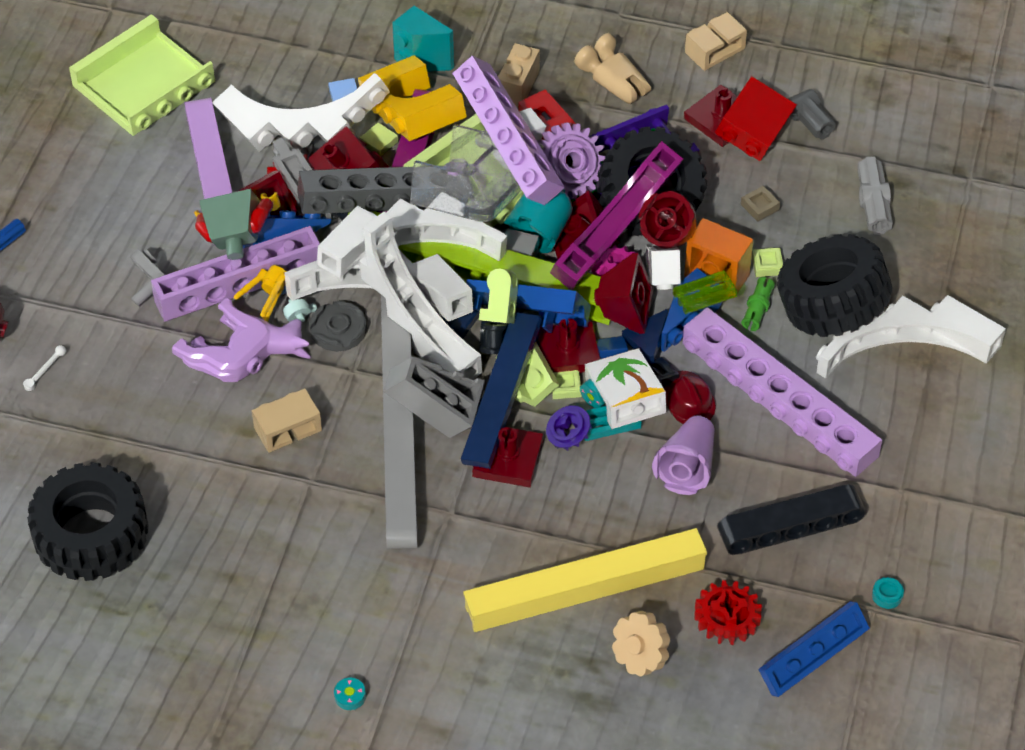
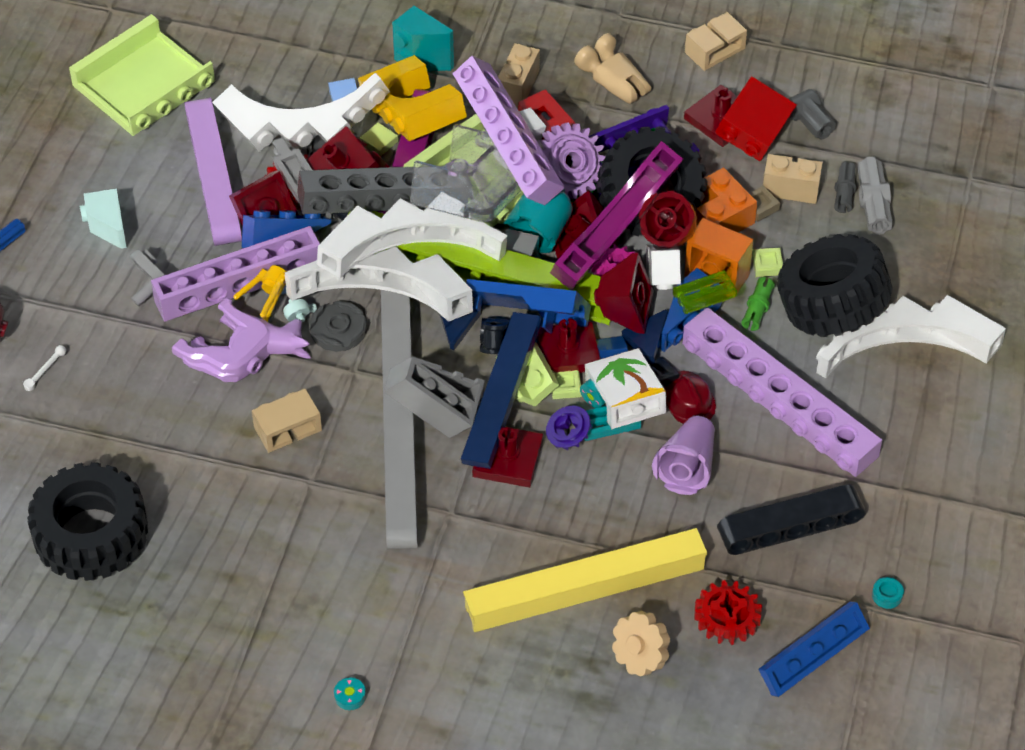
(104, 216): none -> light aqua slope
(234, 219): sand green torso -> none
(407, 306): white arch -> none
(502, 297): yellowish green leg -> none
(727, 202): none -> orange brick
(792, 179): none -> tan piece
(845, 187): none -> dark grey axle

